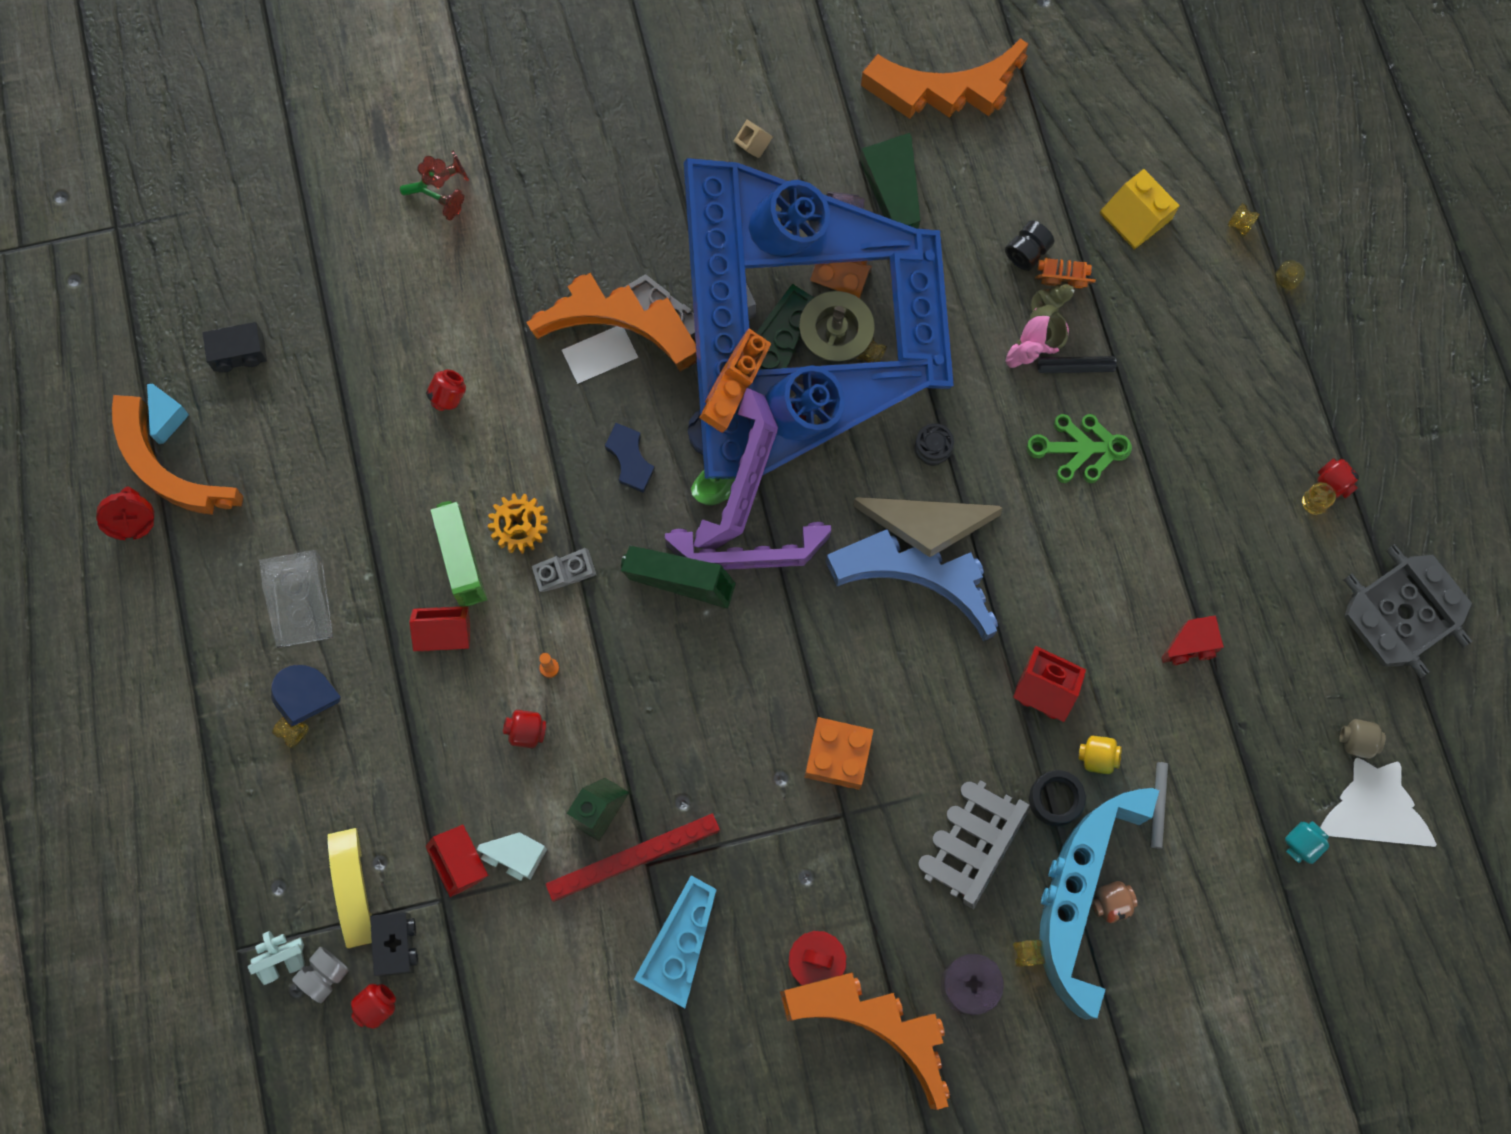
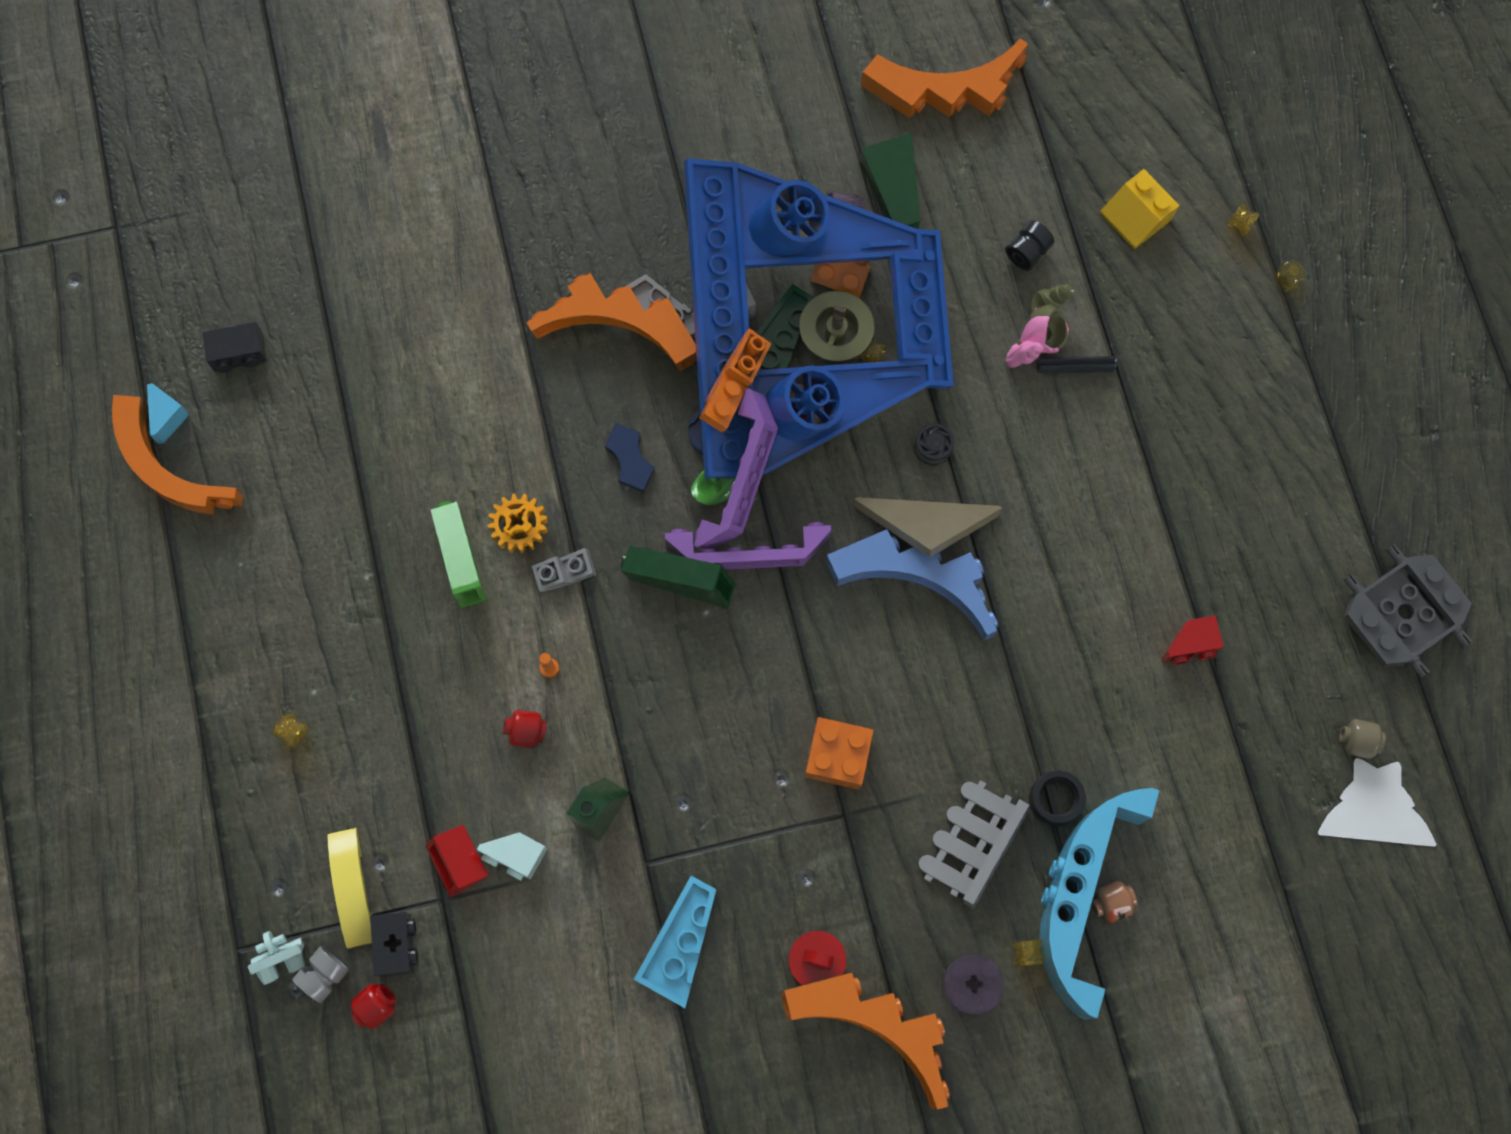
(125, 515): red tile -> none
(296, 598): clear slope -> none
(302, 693): dark blue tile -> none
(436, 173): clear red plant -> none
(440, 628): red brick -> none
(446, 390): red head -> none
(599, 353): white sticker -> none
(632, 857): red piece -> none
(753, 139): tan slope -> none
(1049, 684): red slope -> none
(1077, 278): orange hinge -> none
(1083, 446): bright green plant -> none
(1100, 754): yellow head -> none
(1159, 811): light grey bar -> none
(1307, 842): teal head -> none
(1322, 493): clear yellow wheel -> none
(1339, 476): red head -> none

